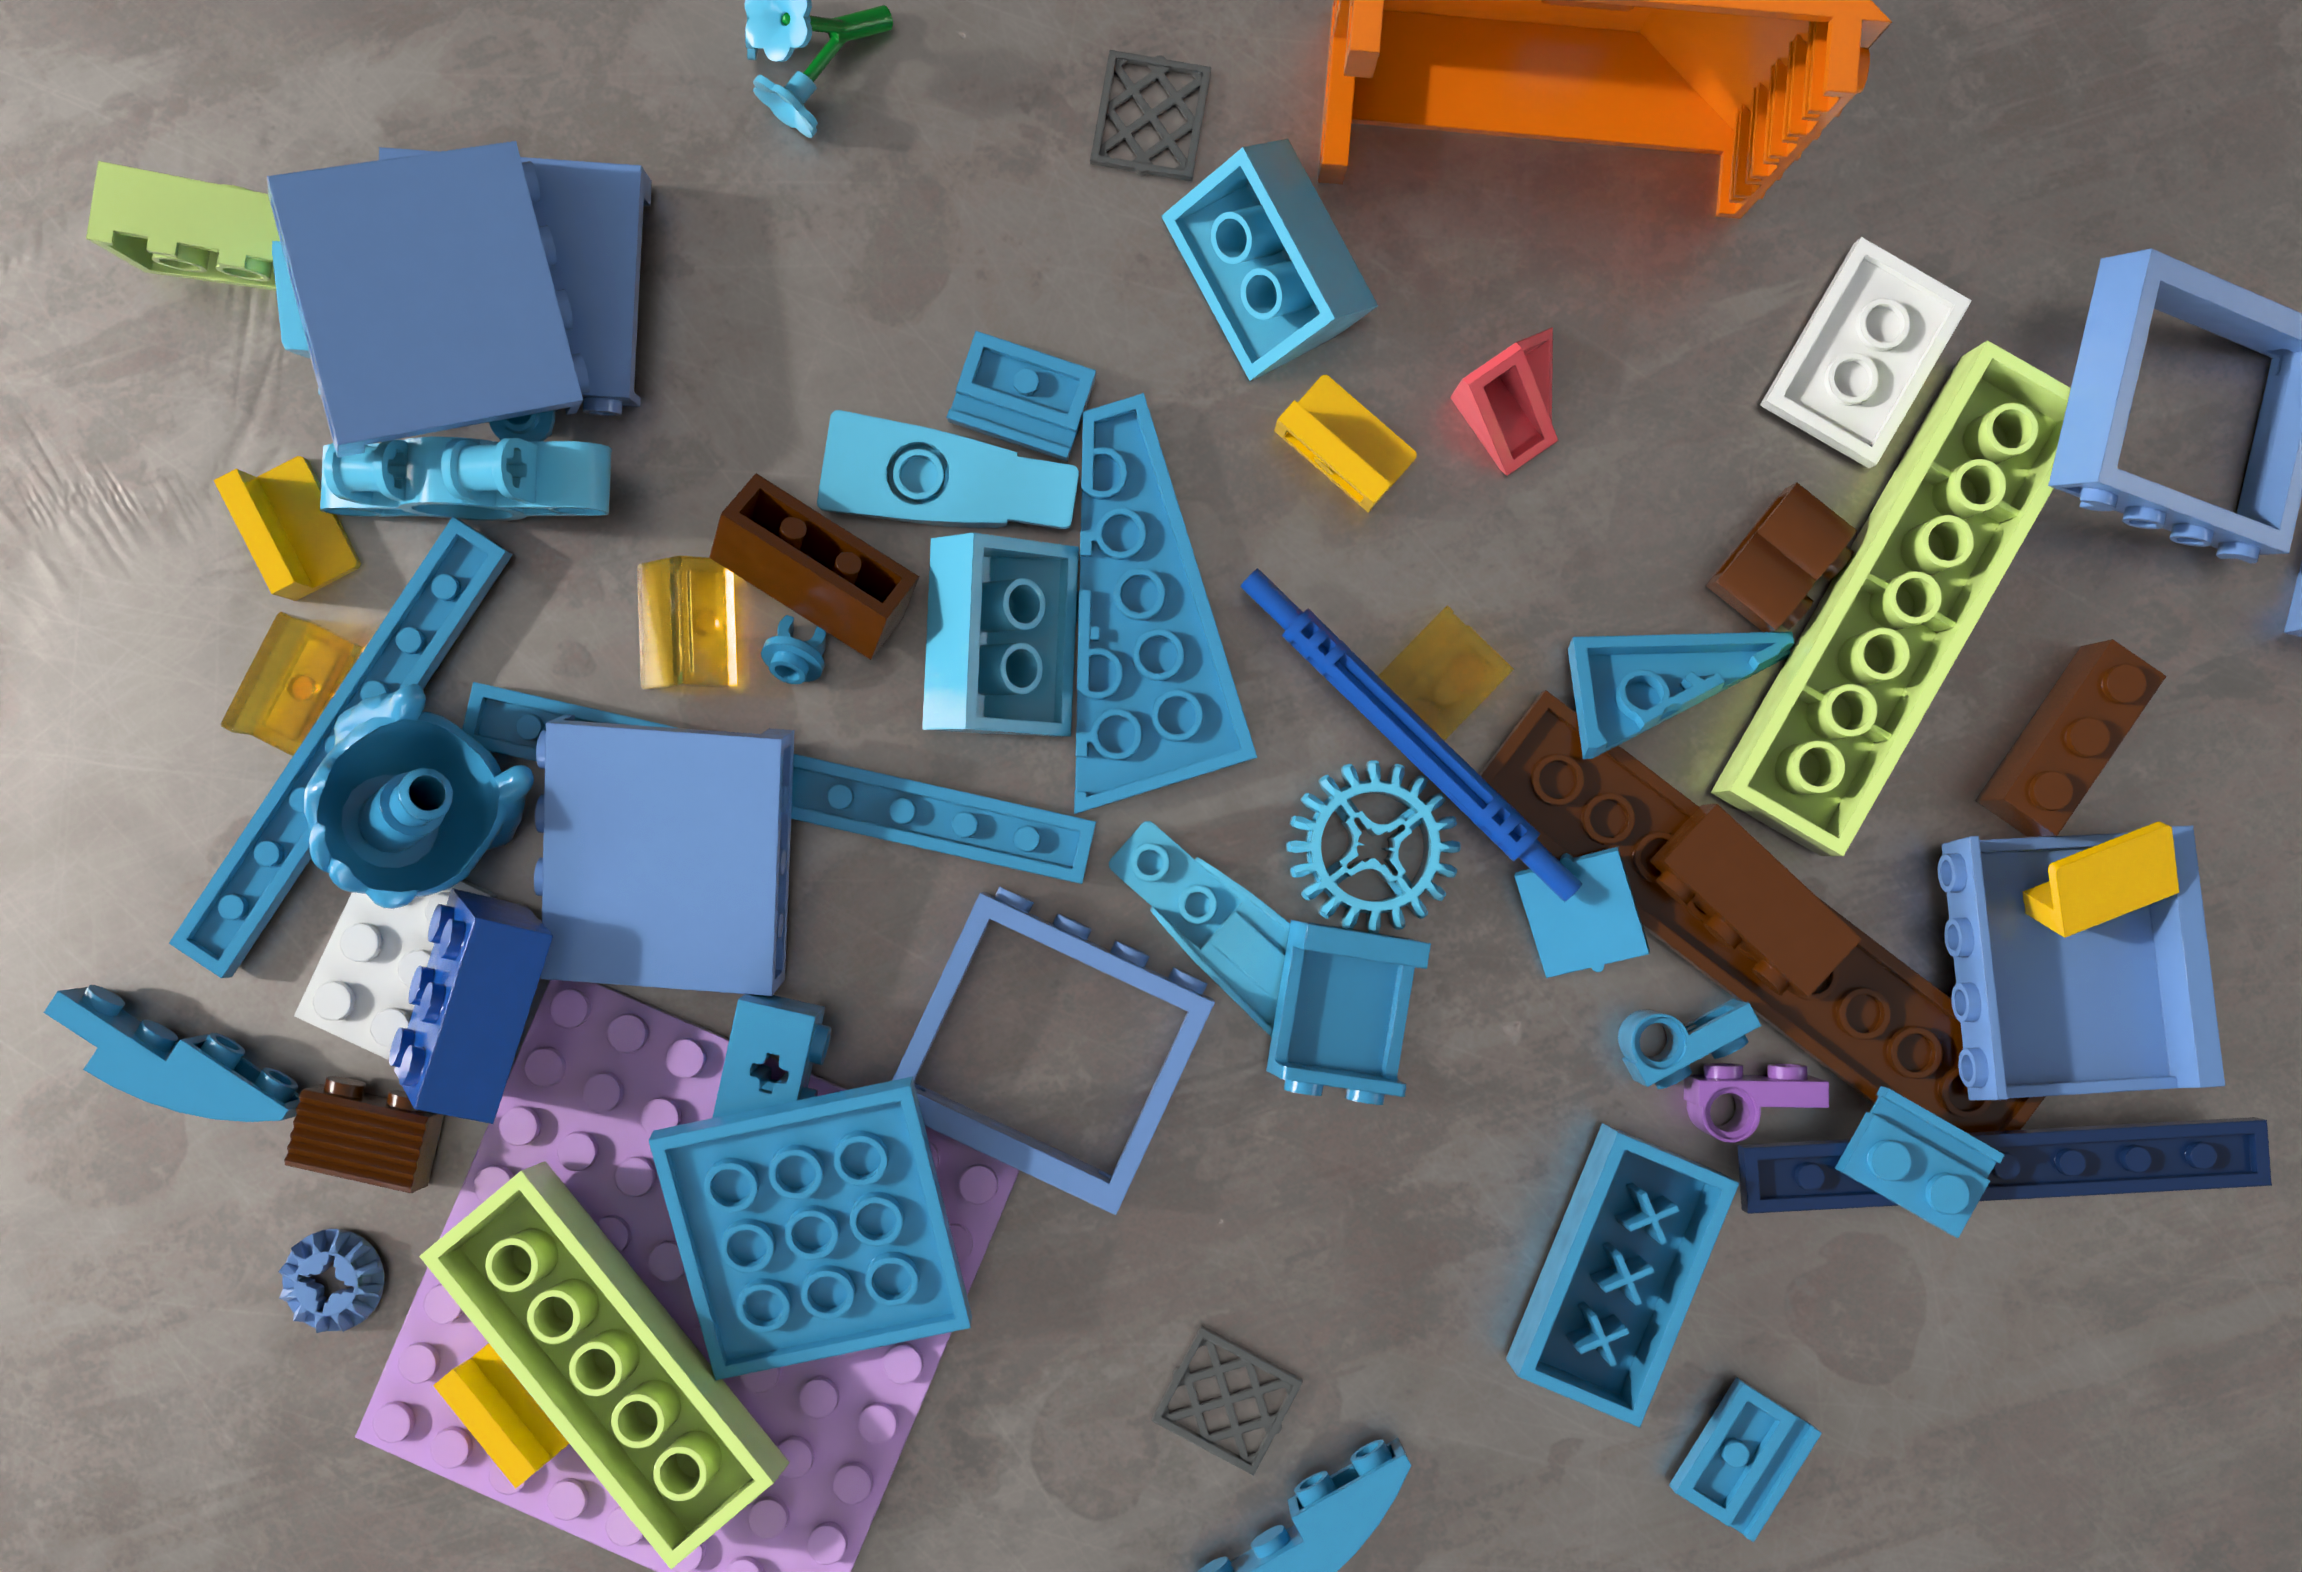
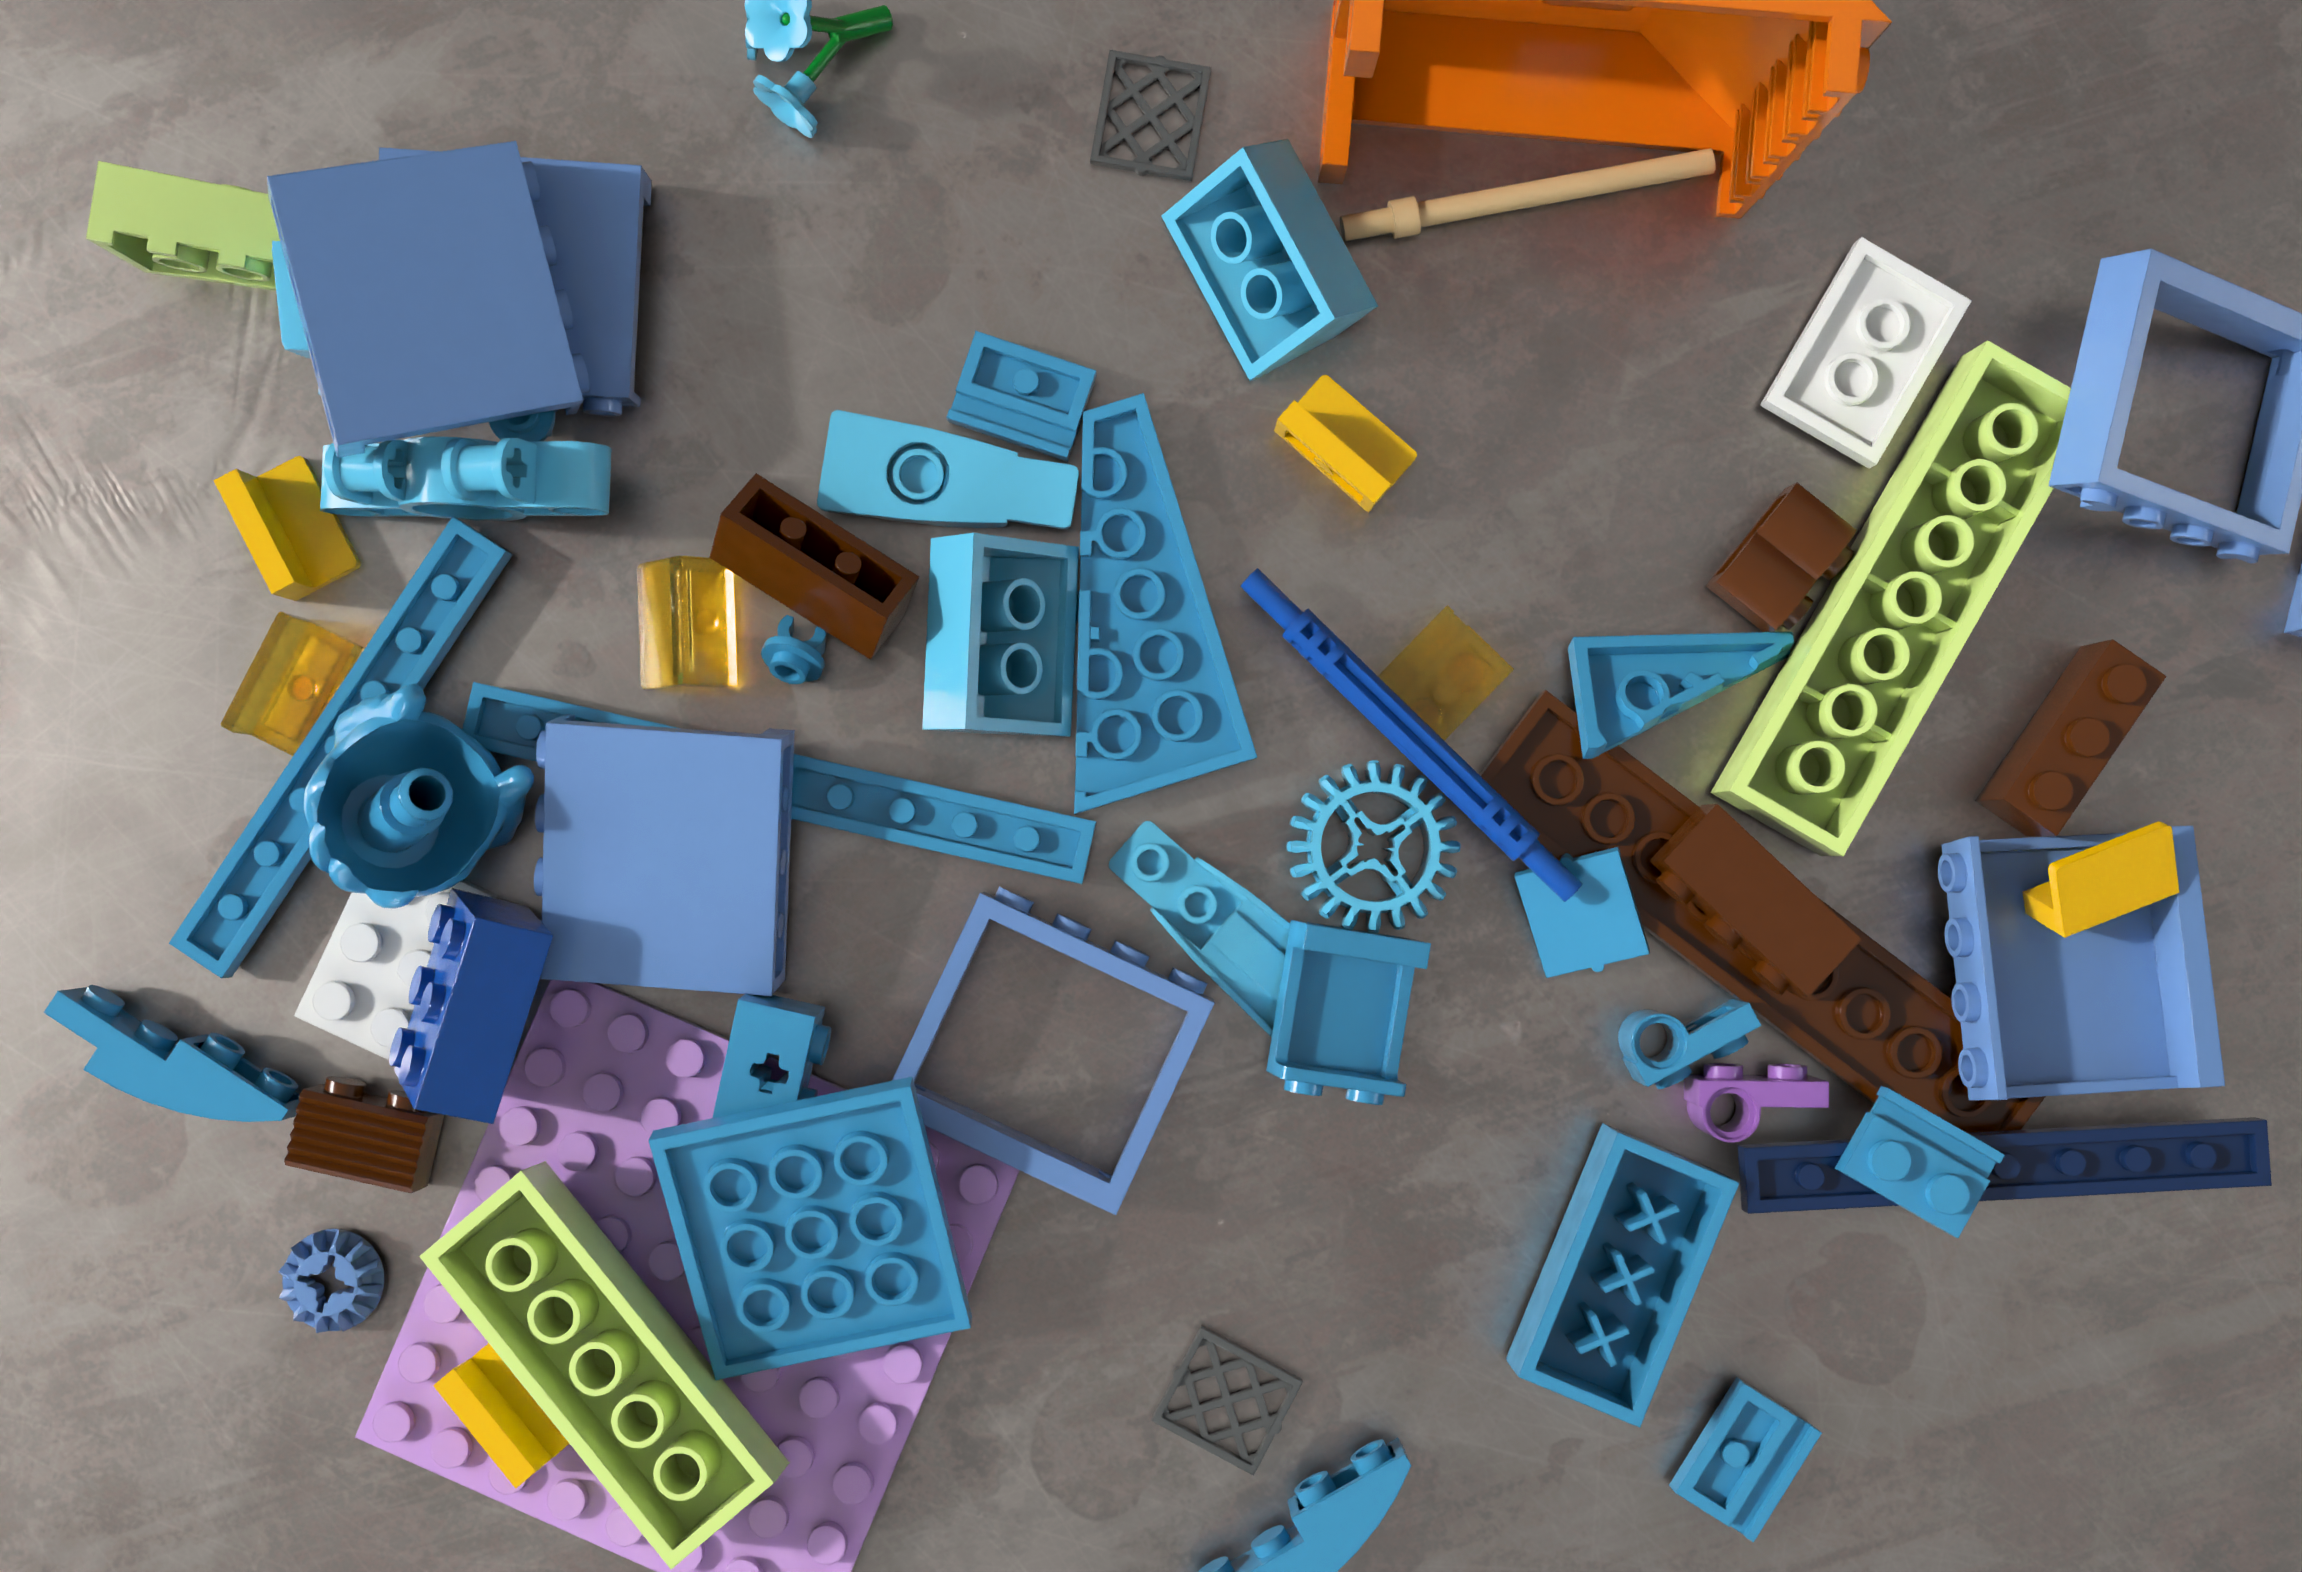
(1407, 216): none -> tan bar
(1512, 402): coral slope -> none

